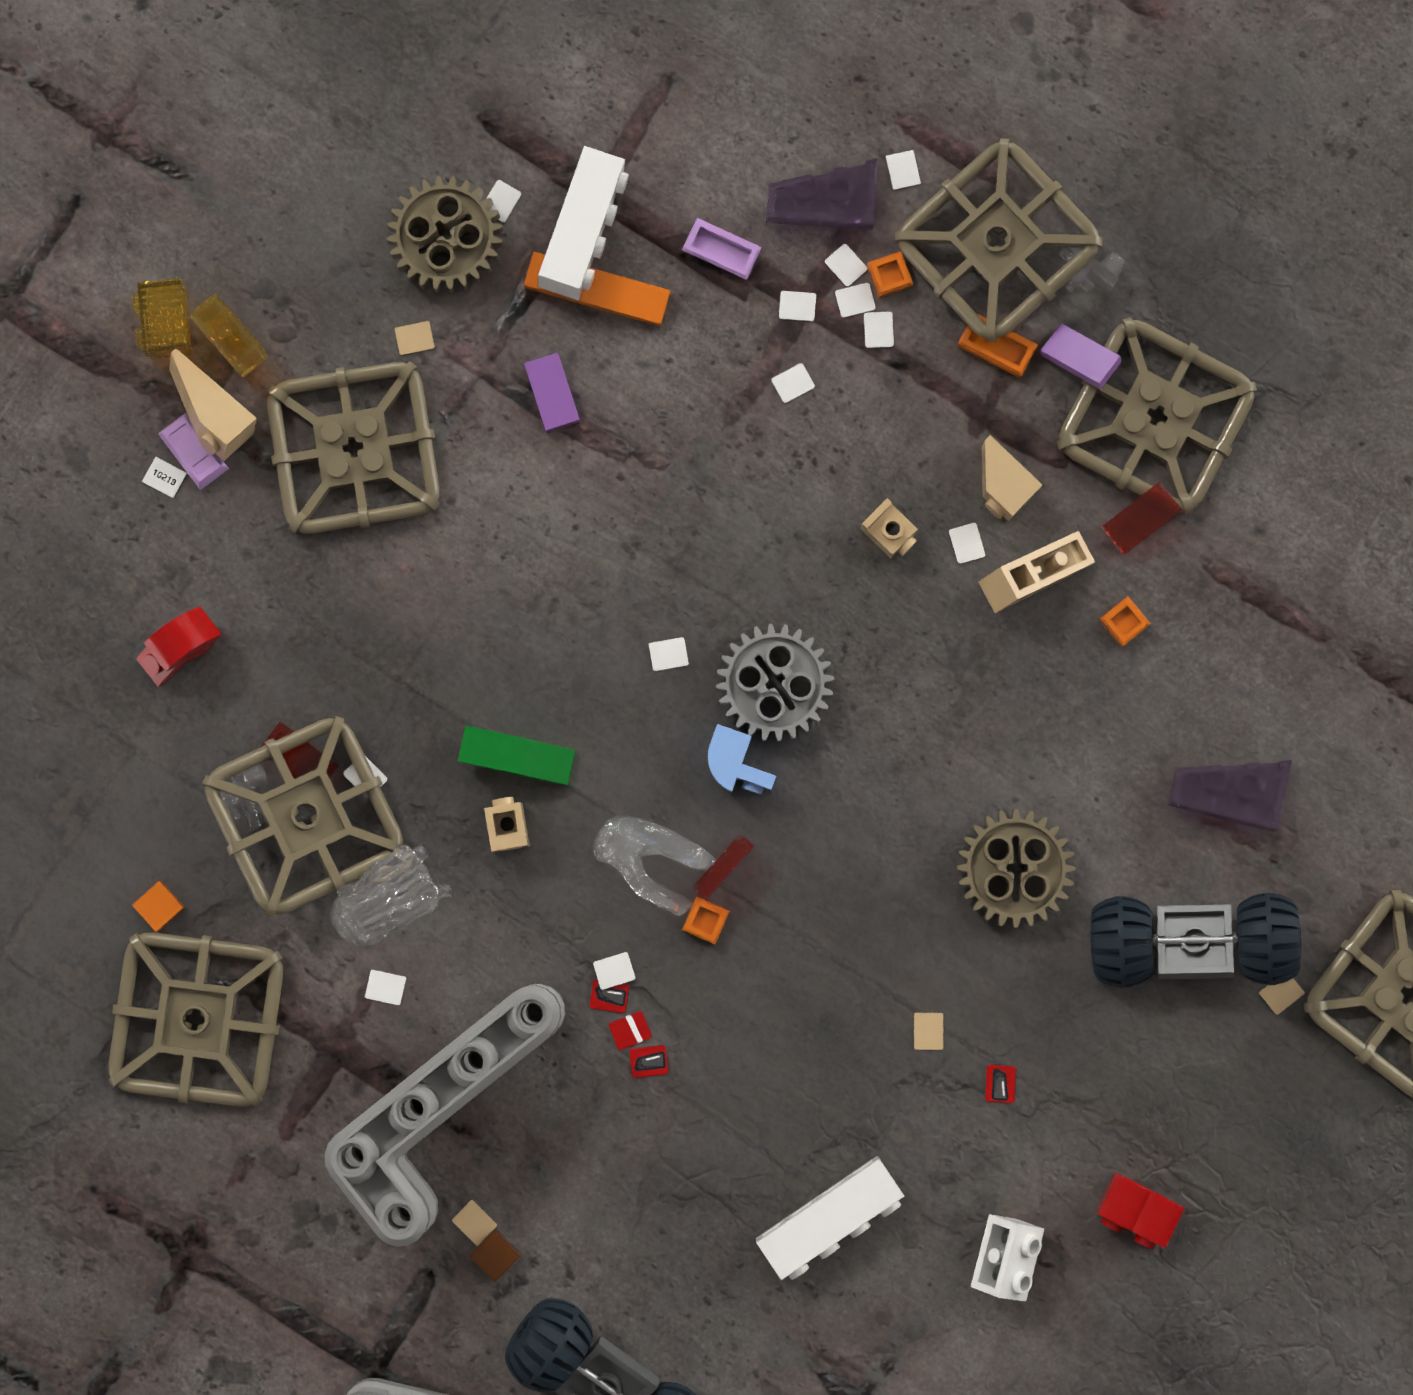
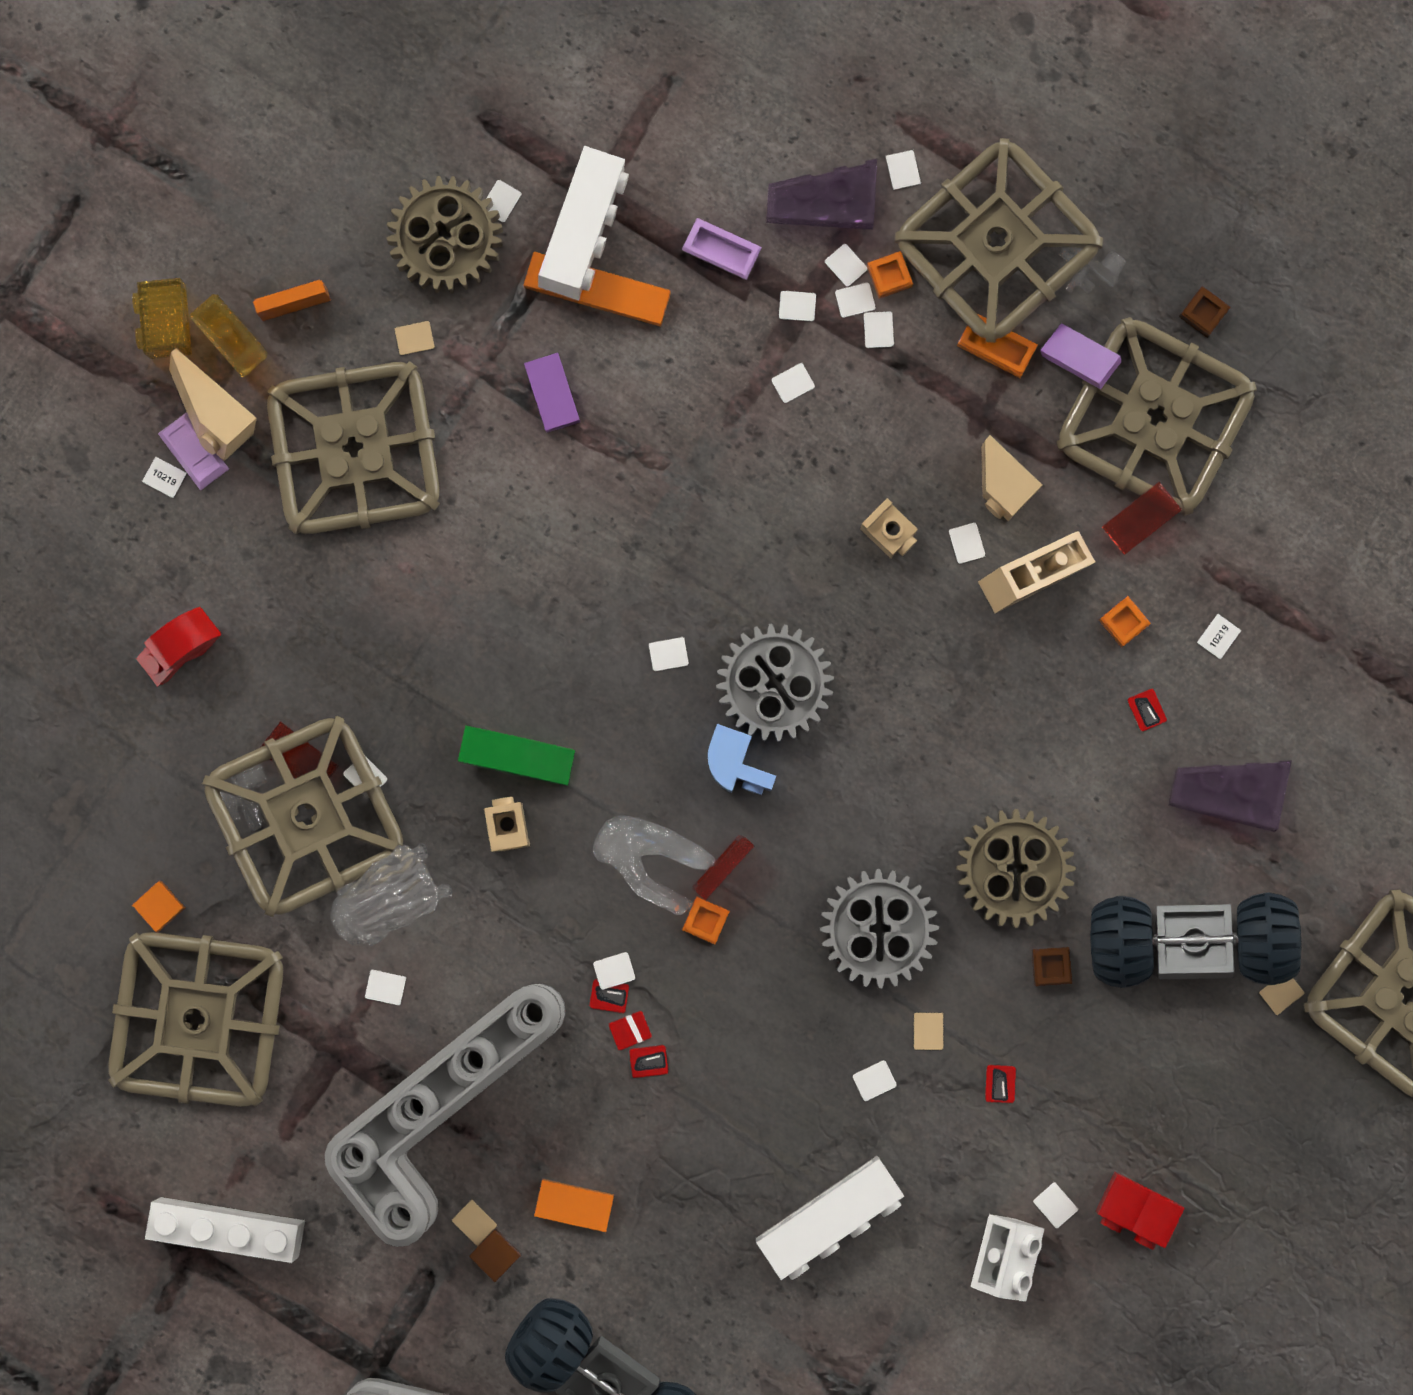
(225, 1229): none -> white brick
(291, 300): none -> orange tile
(574, 1205): none -> orange tile
(874, 1080): none -> white sticker
(912, 928): none -> light grey gear
(1051, 966): none -> reddish brown tile
(1055, 1205): none -> white sticker
(1147, 709): none -> sticker
(1204, 311): none -> reddish brown tile
(1219, 636): none -> white sticker

